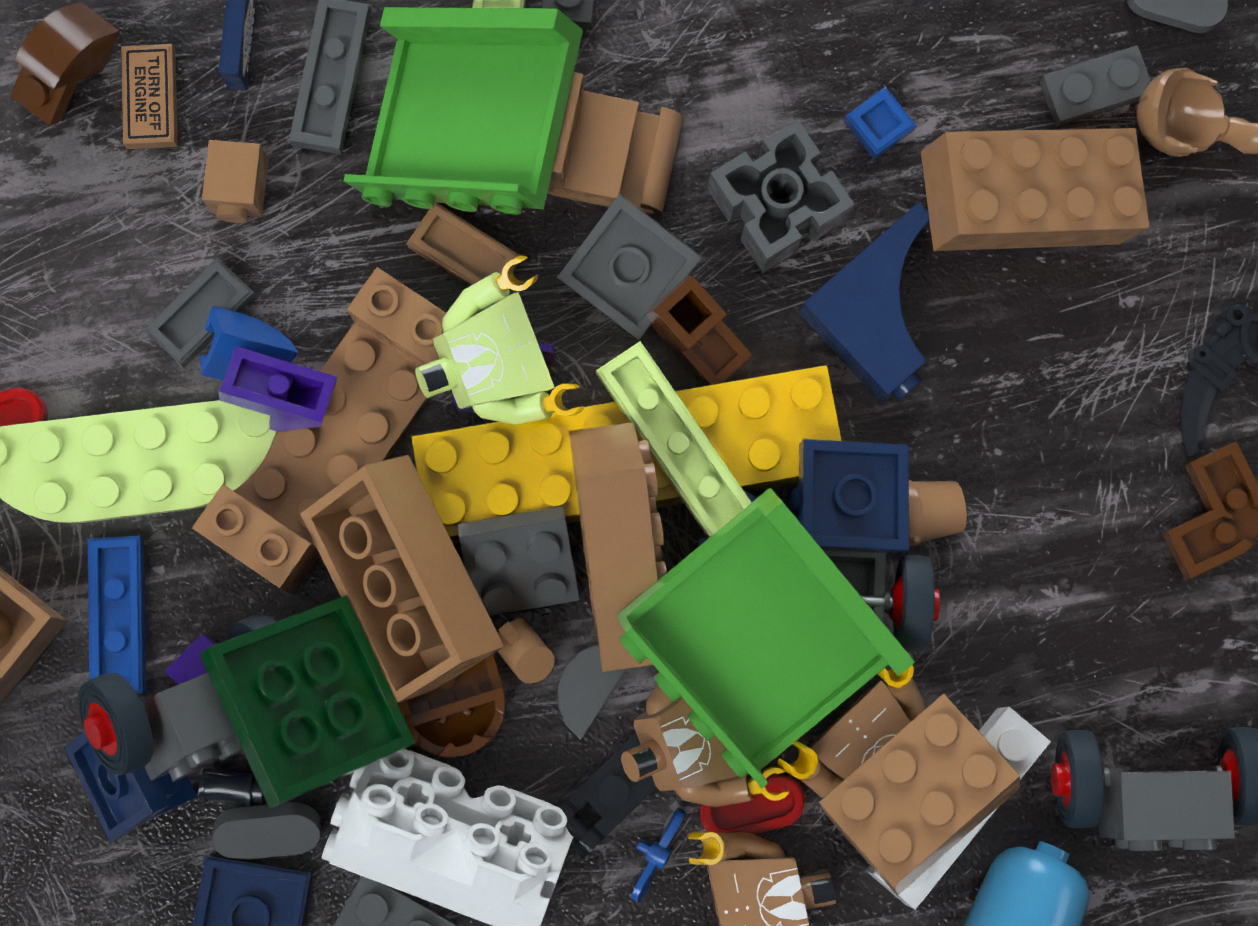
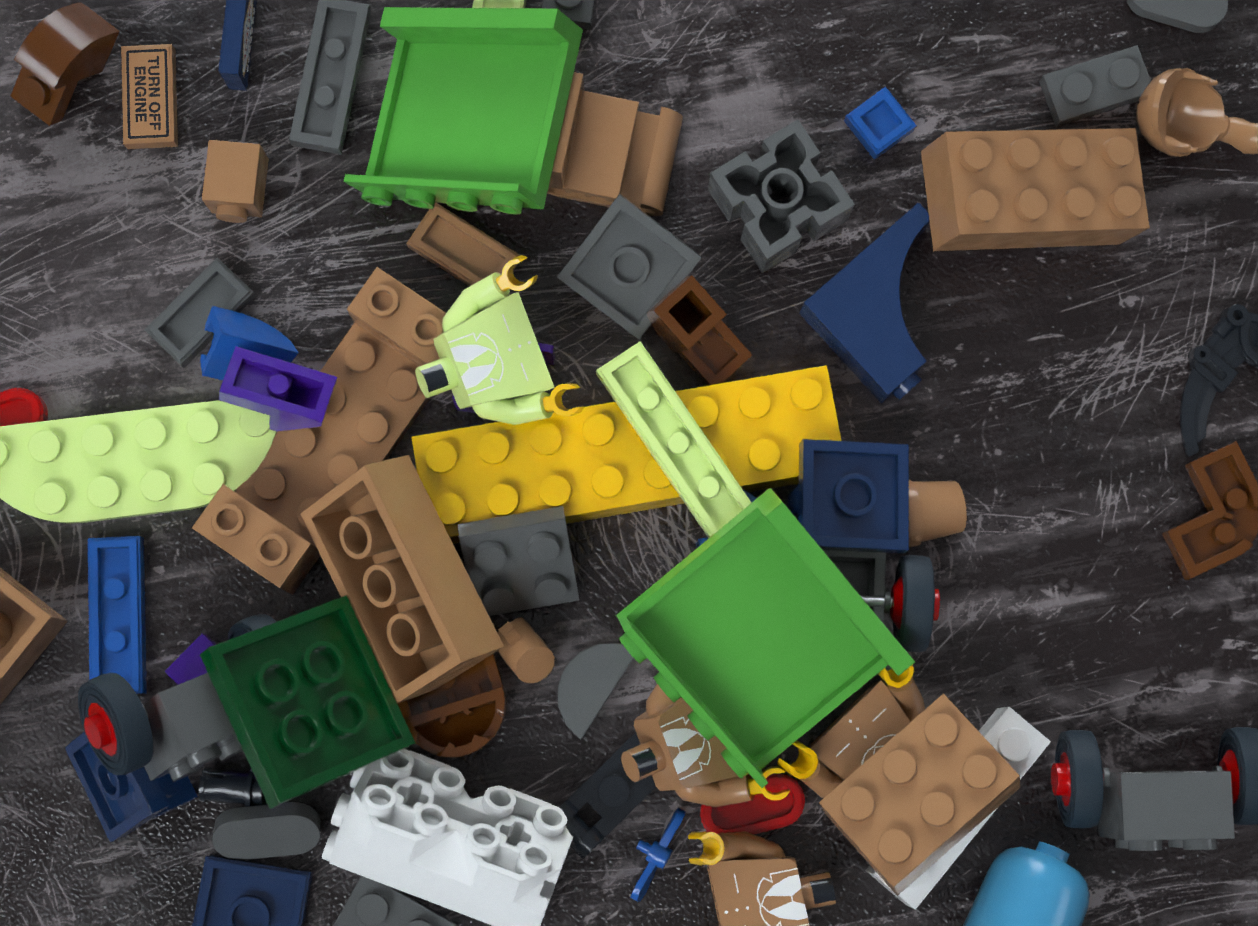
(618, 528): medium nougat brick -> none

